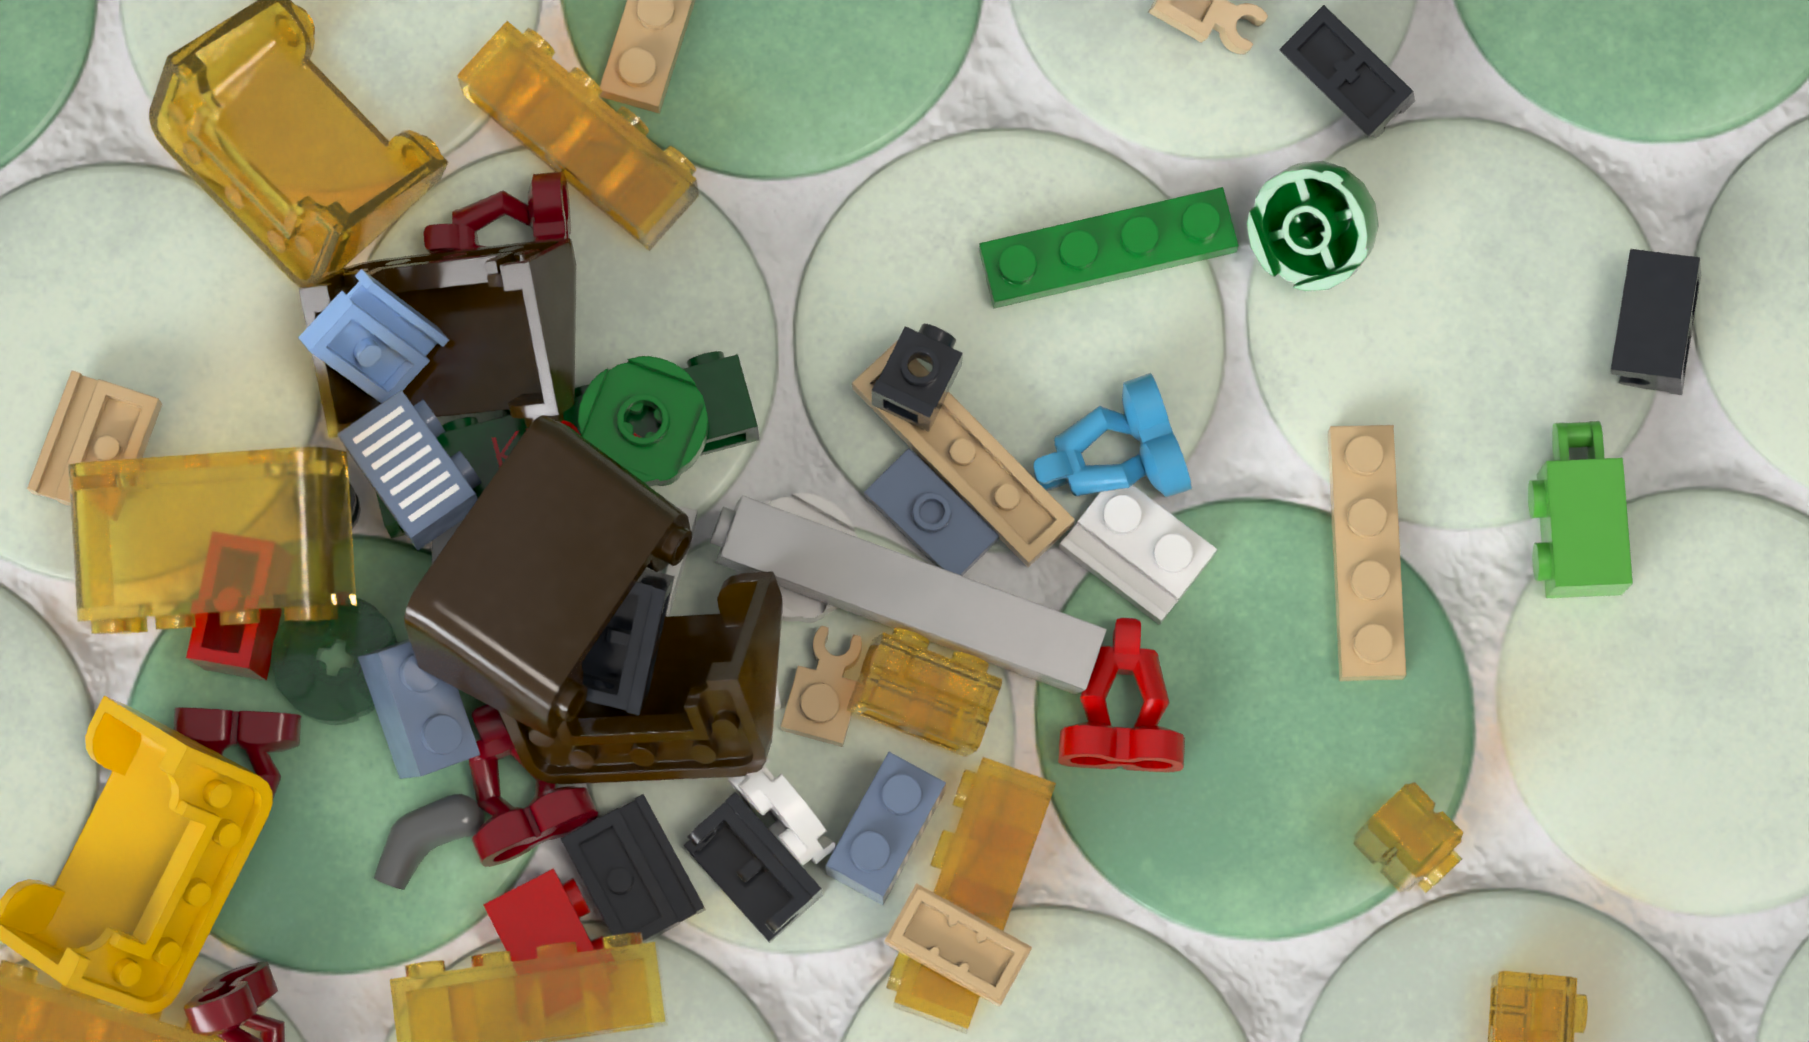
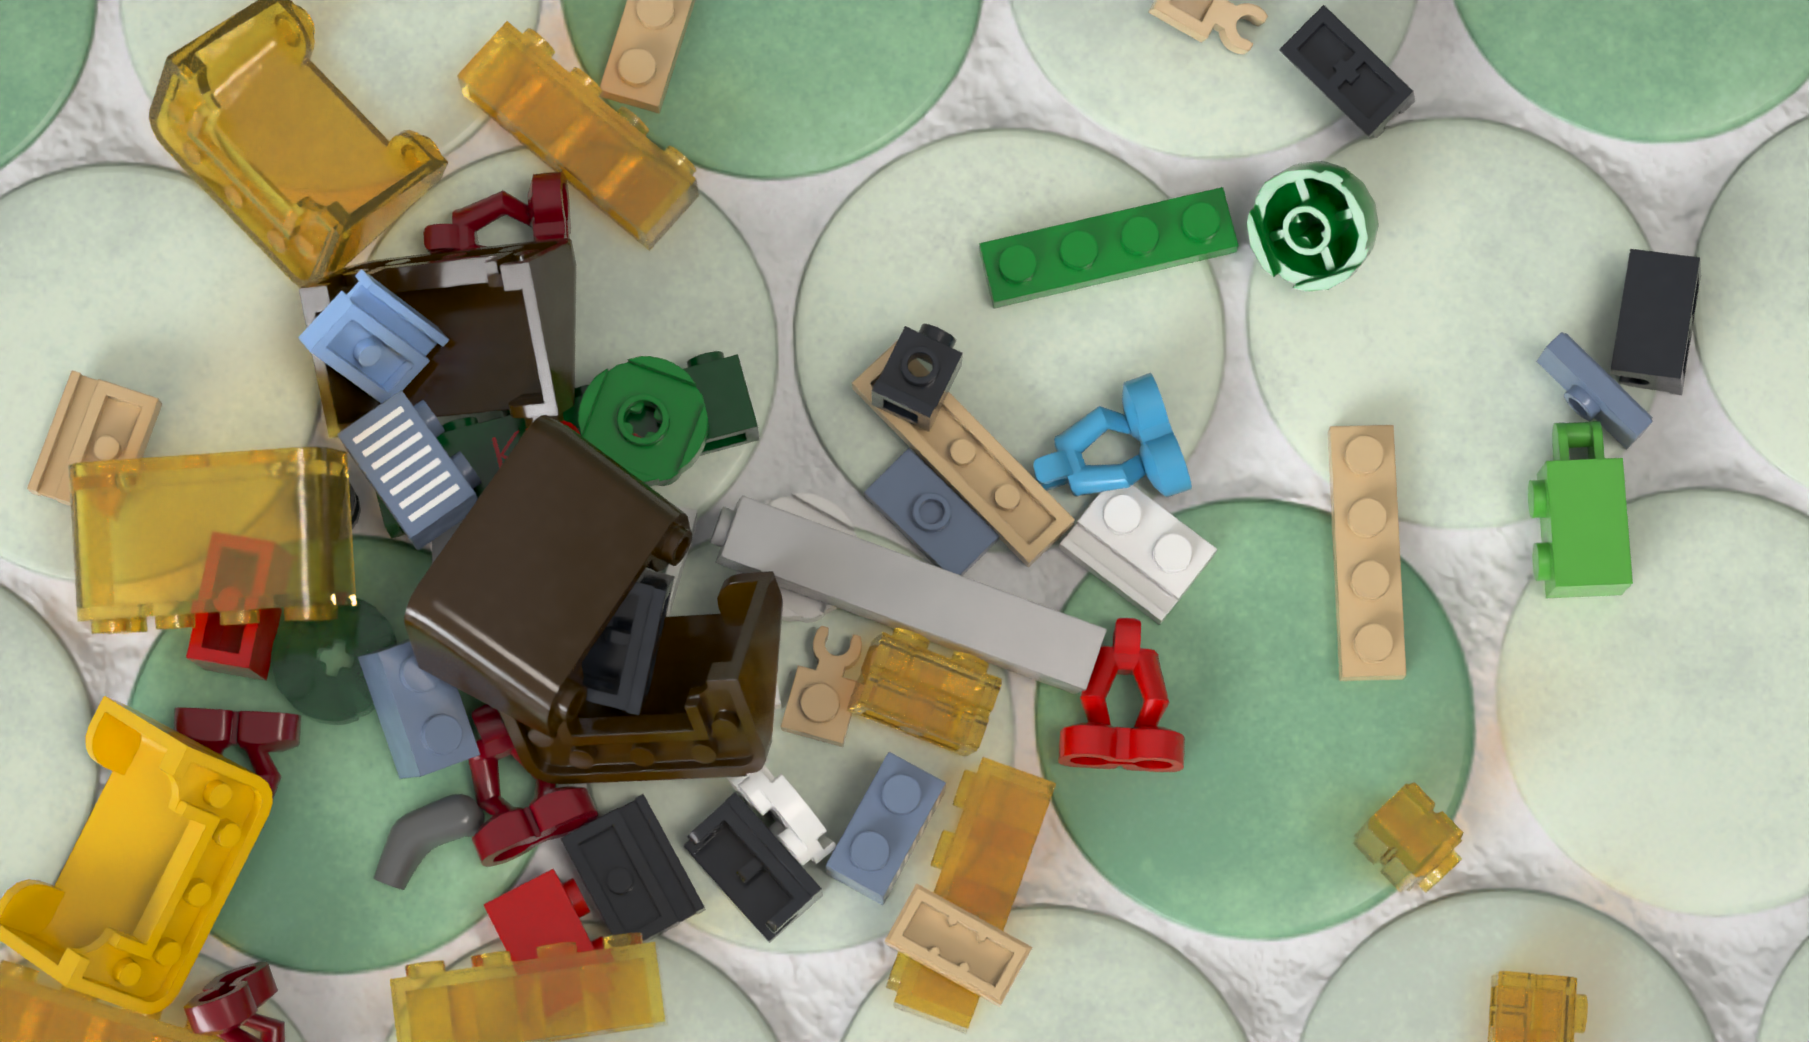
(1593, 391): none -> sand blue plate

